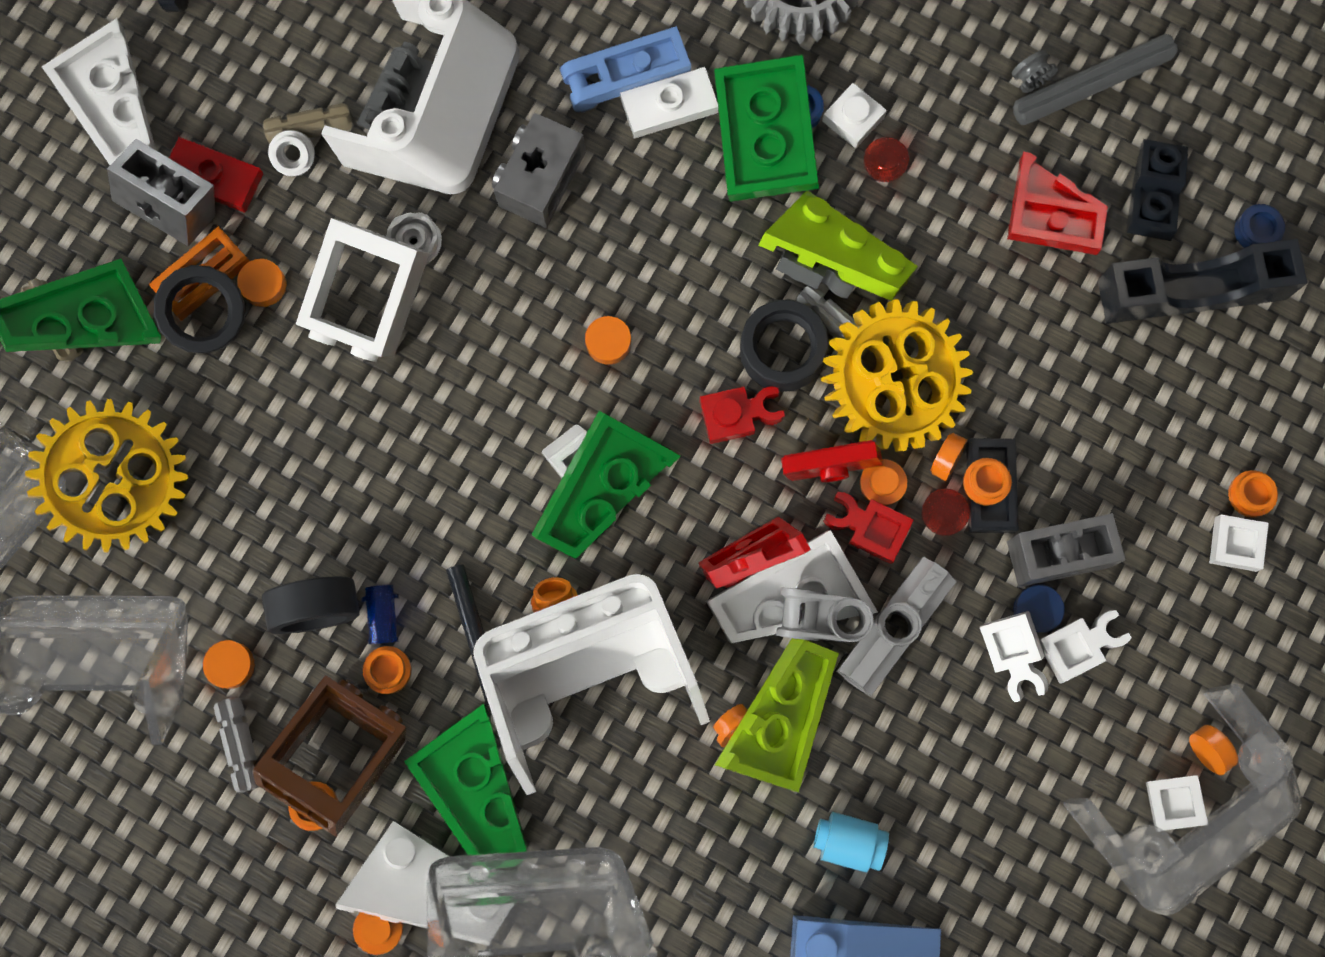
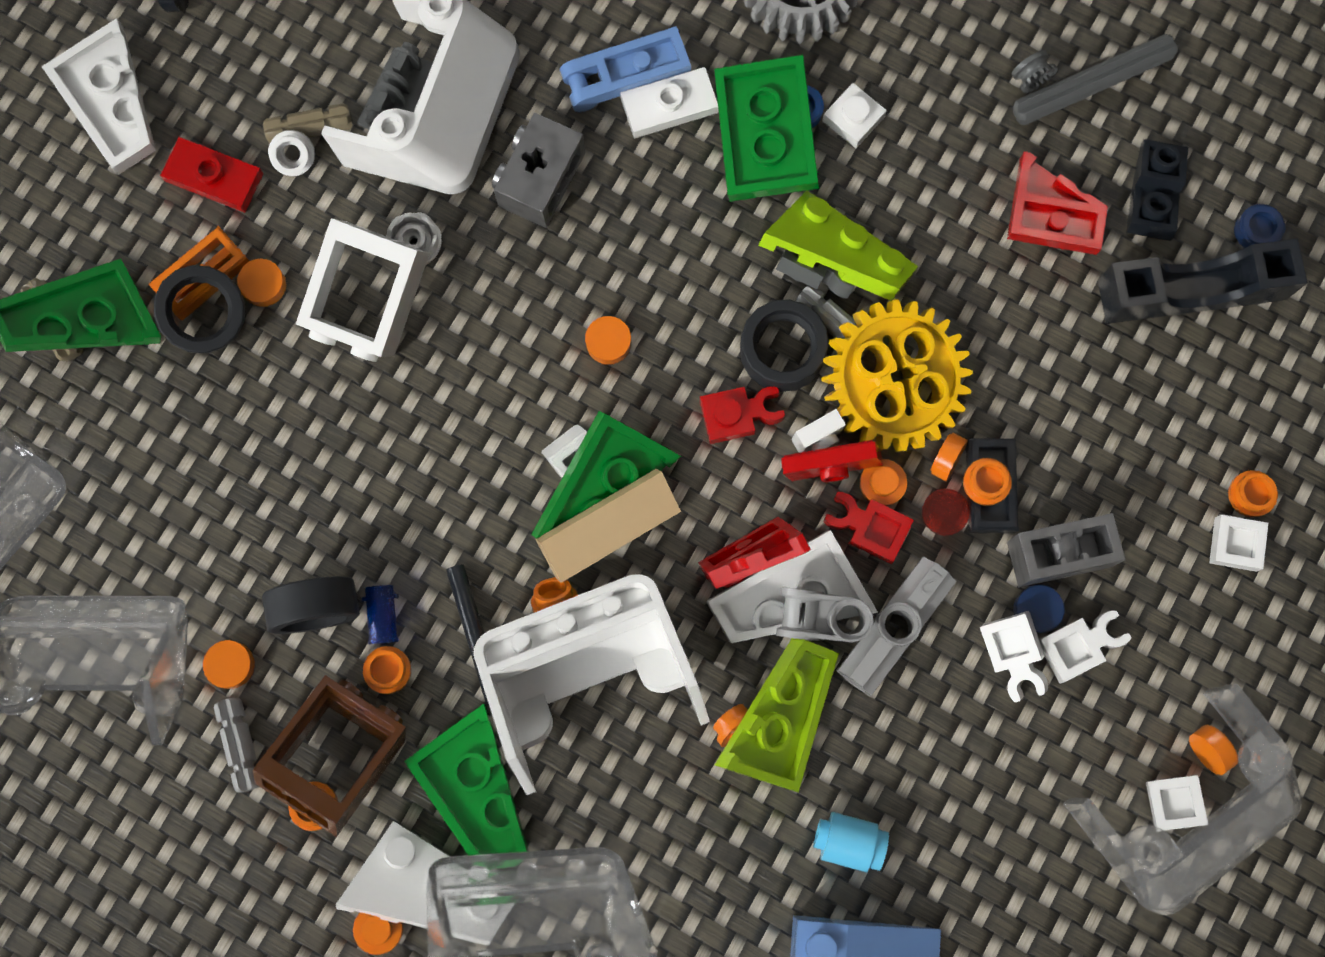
(67, 453): yellow gear -> none
(161, 192): flat silver brick -> none
(608, 525): none -> tan tile
(819, 433): none -> white plate
(886, 159): clear red plate -> none

